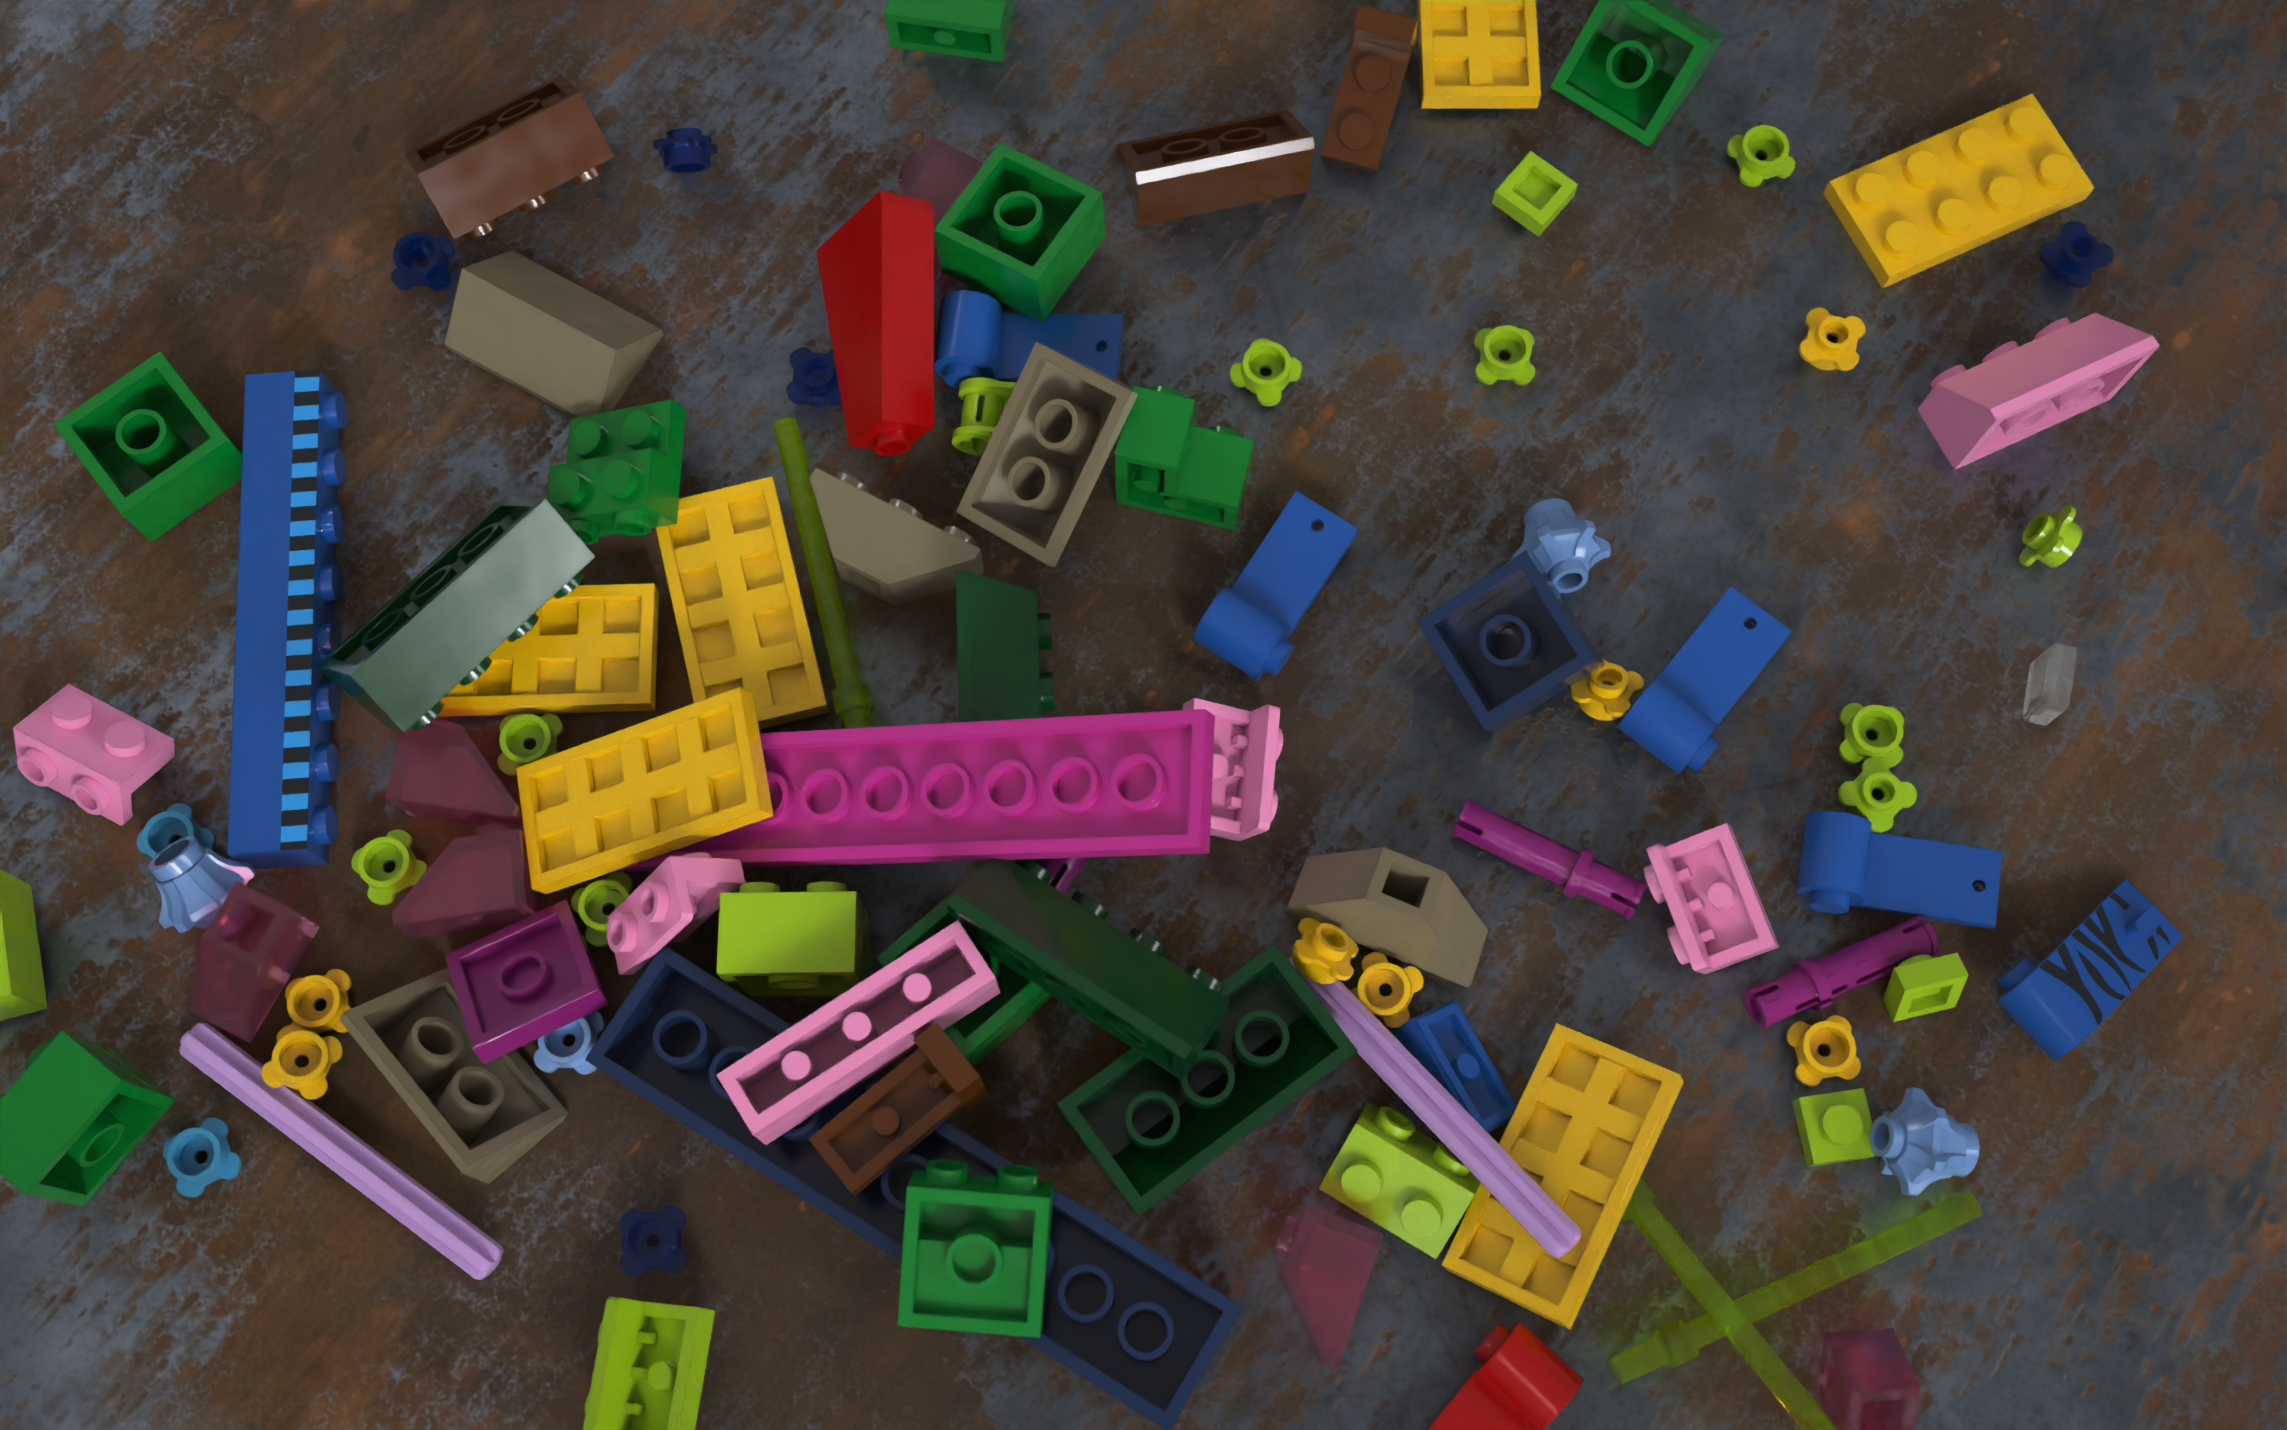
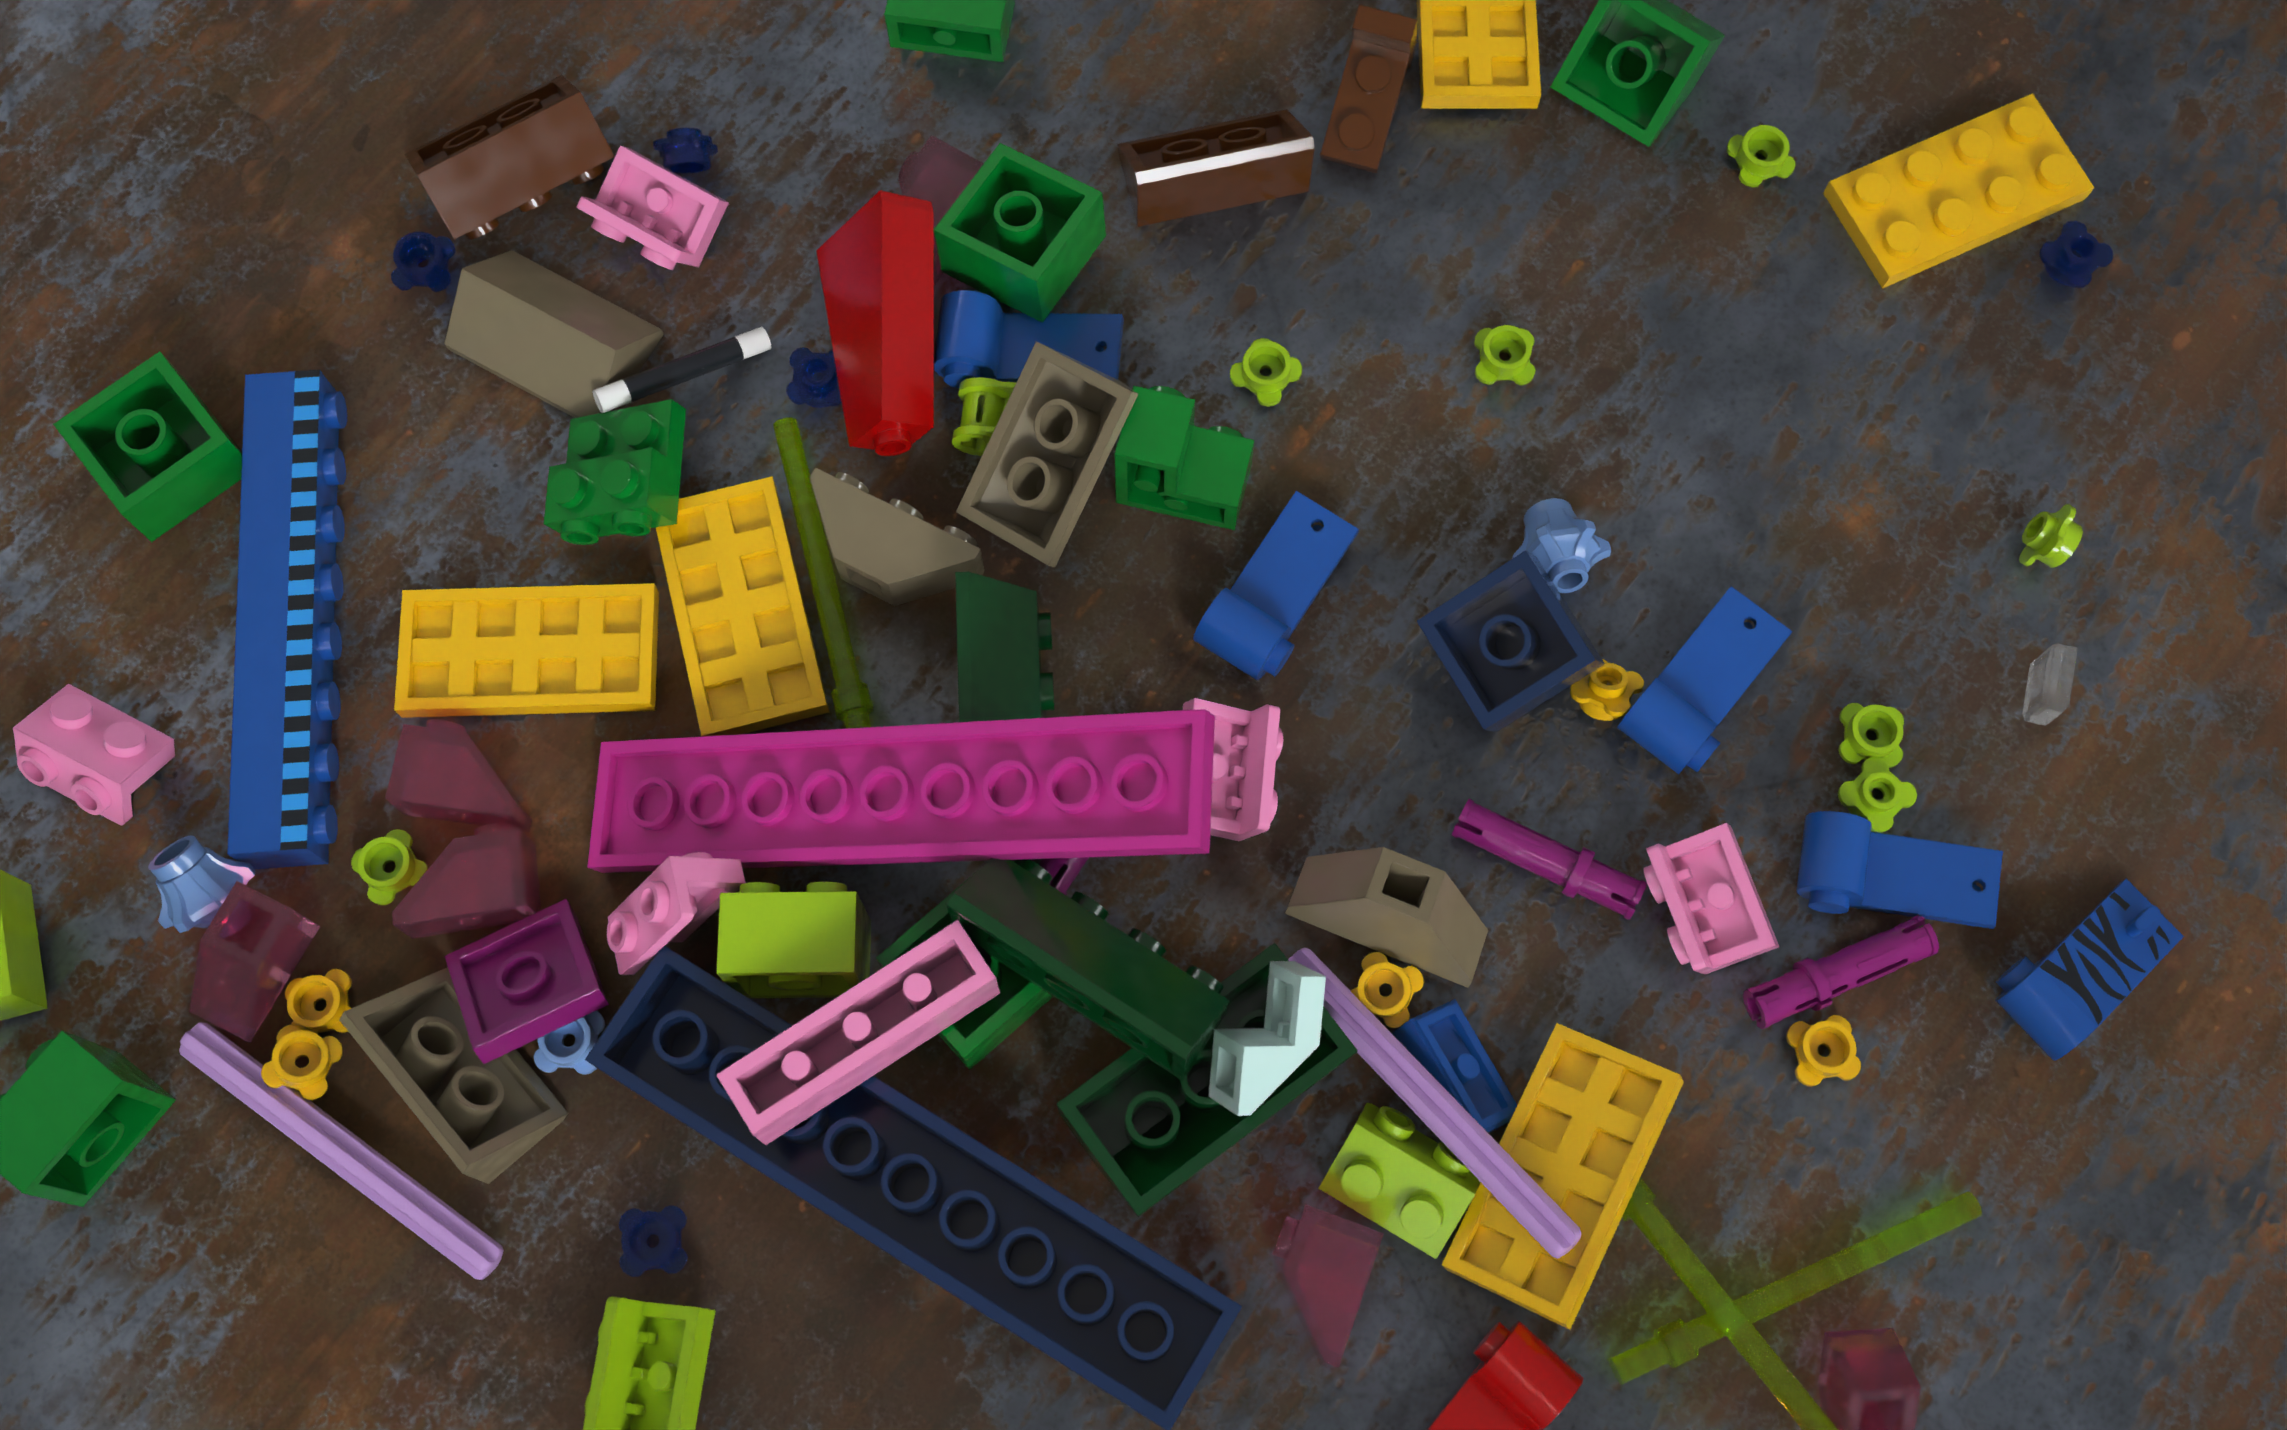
(166, 825): dark azure plate -> none
(182, 1152): dark azure plate -> none
(459, 612): slope -> none
(517, 730): lime plate -> none
(590, 903): lime plate -> none
(644, 791): yellow plate -> none
(655, 209): none -> bright pink bracket
(681, 369): none -> black bar
(899, 1110): reddish brown bracket -> none
(975, 1250): green plate -> none
(1256, 1061): none -> light aqua slope
(1323, 952): yellow plate -> none
(1534, 193): lime plate -> none
(1825, 354): yellow plate -> none
(1834, 1127): lime plate -> none
(1922, 1143): medium blue rock -> none
(1924, 986): lime plate -> none
(2032, 385): bright pink slope -> none

